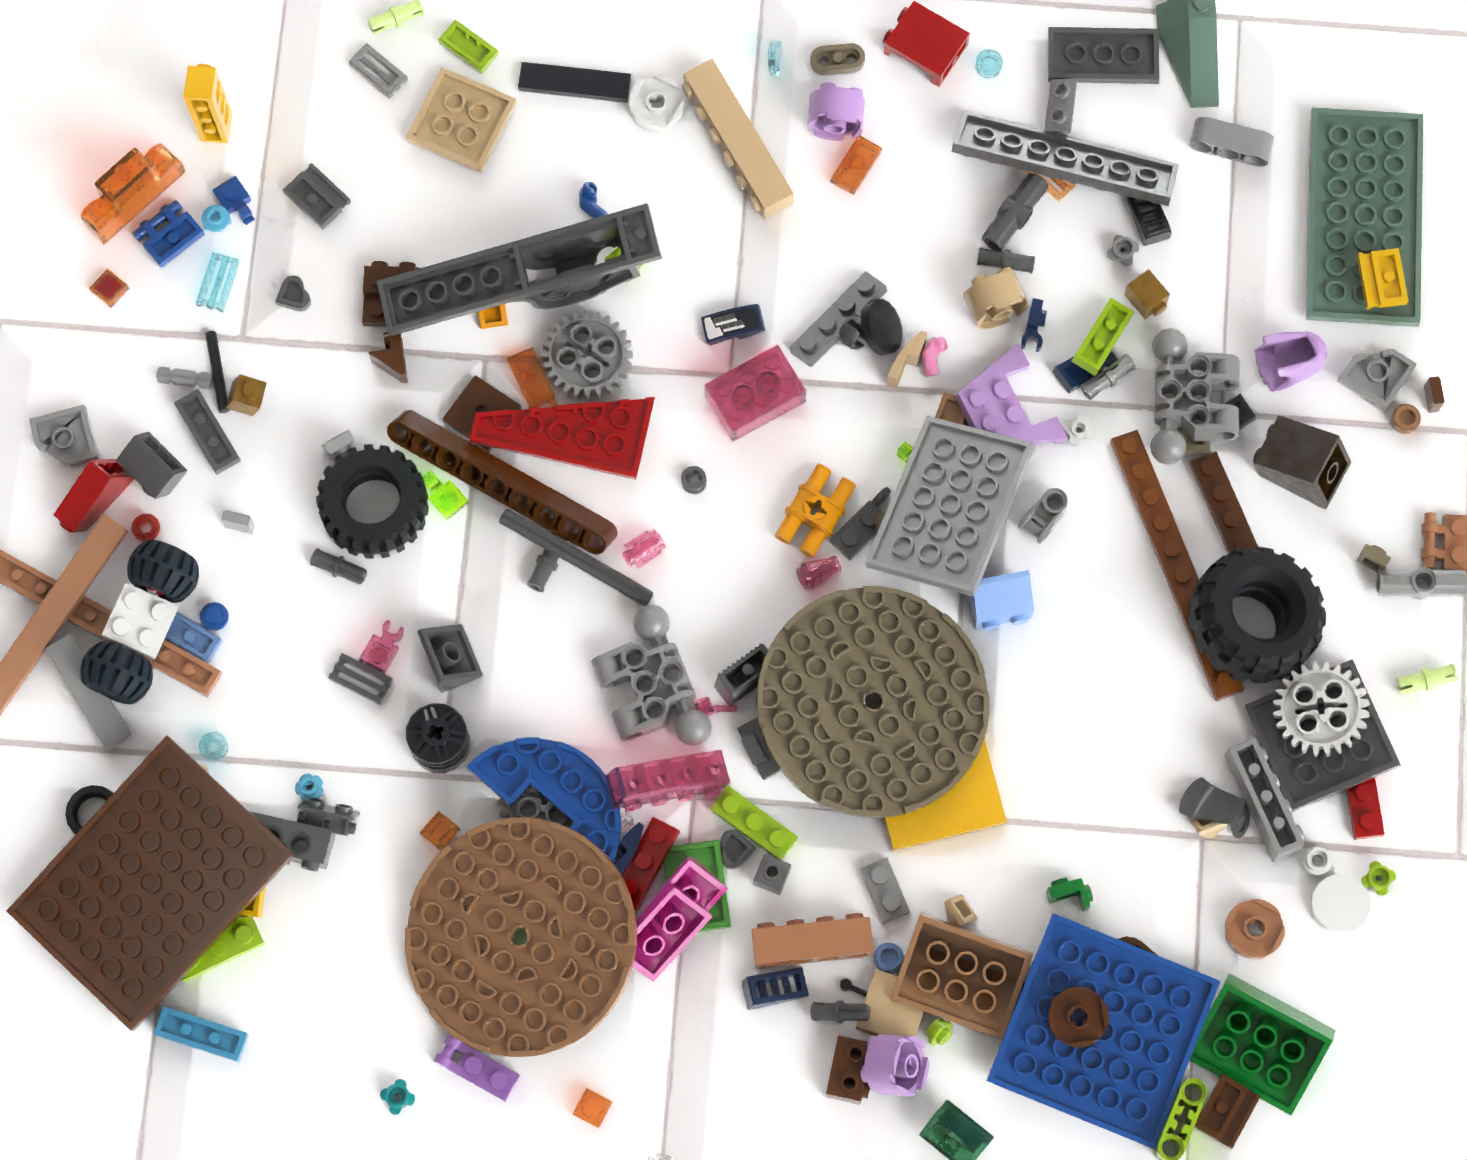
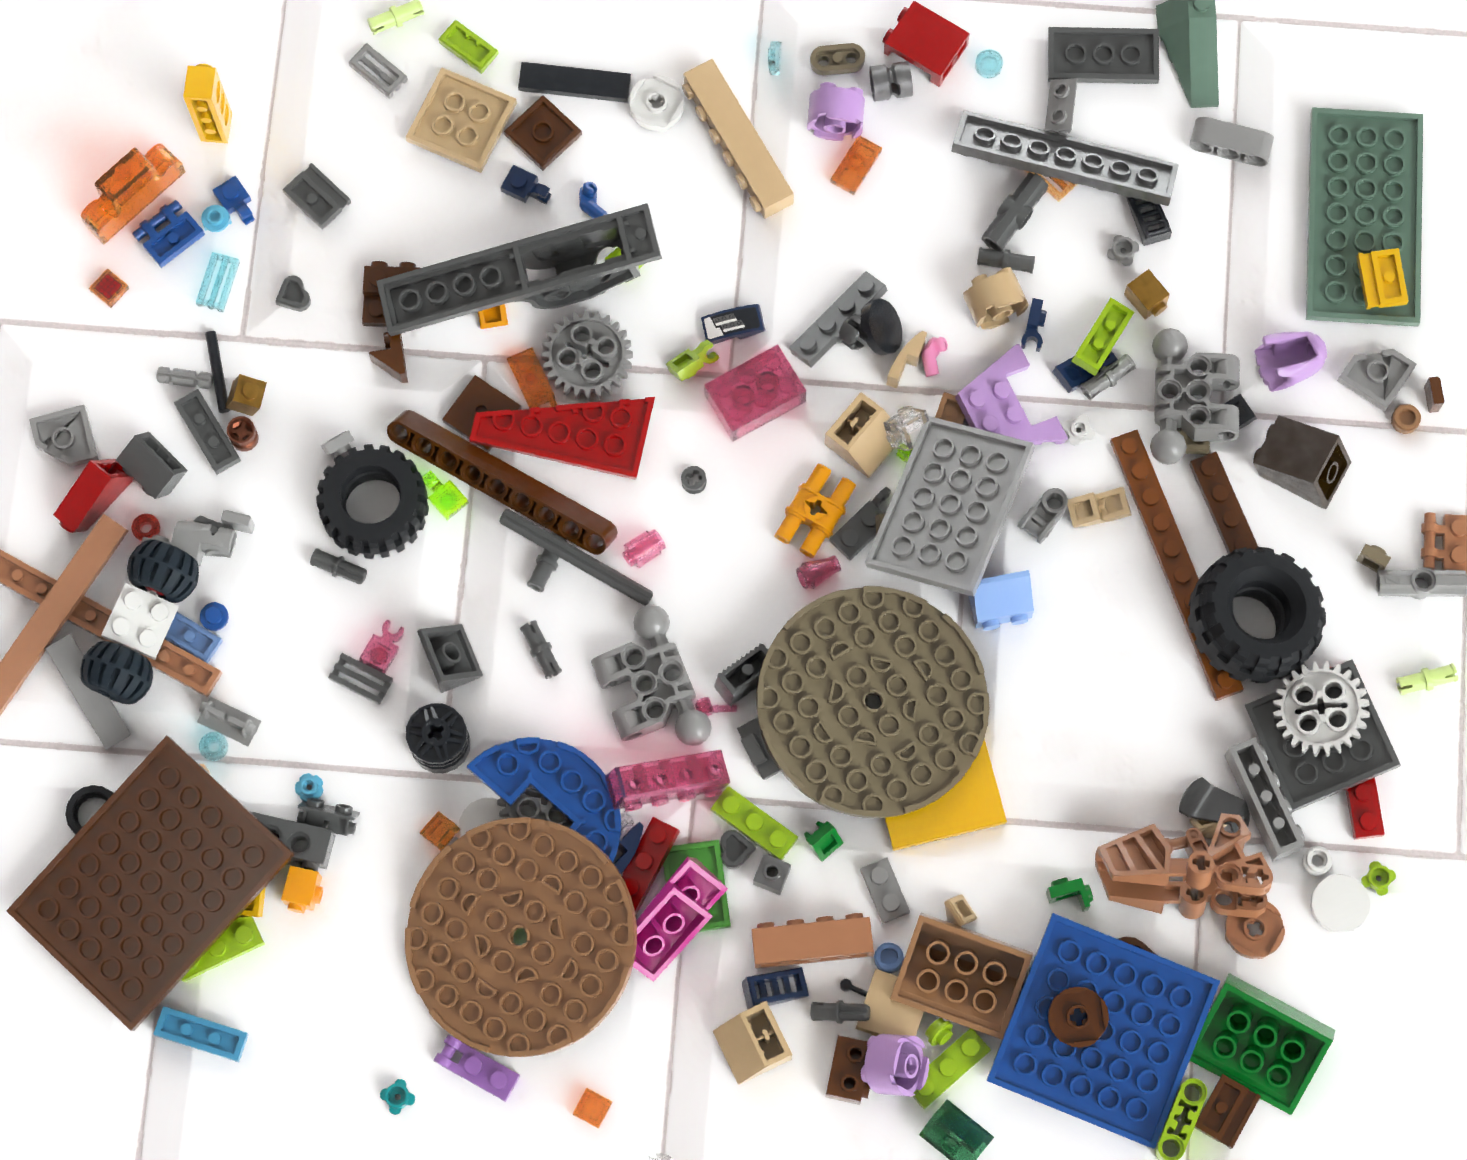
(202, 537): none -> light grey plate
(228, 721): none -> light grey hinge
(242, 427): none -> copper wheel
(302, 889): none -> light orange brick
(522, 184): none -> dark blue plate
(541, 649): none -> dark grey pin
(543, 132): none -> reddish brown tile
(689, 362): none -> lime plate
(752, 1043): none -> tan slope
(823, 840): none -> green tile
(860, 435): none -> tan slope
(891, 81): none -> flat silver wheel
(902, 424): none -> clear bracket
(951, 1066): none -> lime plate
(1099, 508): none -> tan slope
(1139, 867): none -> nougat piece

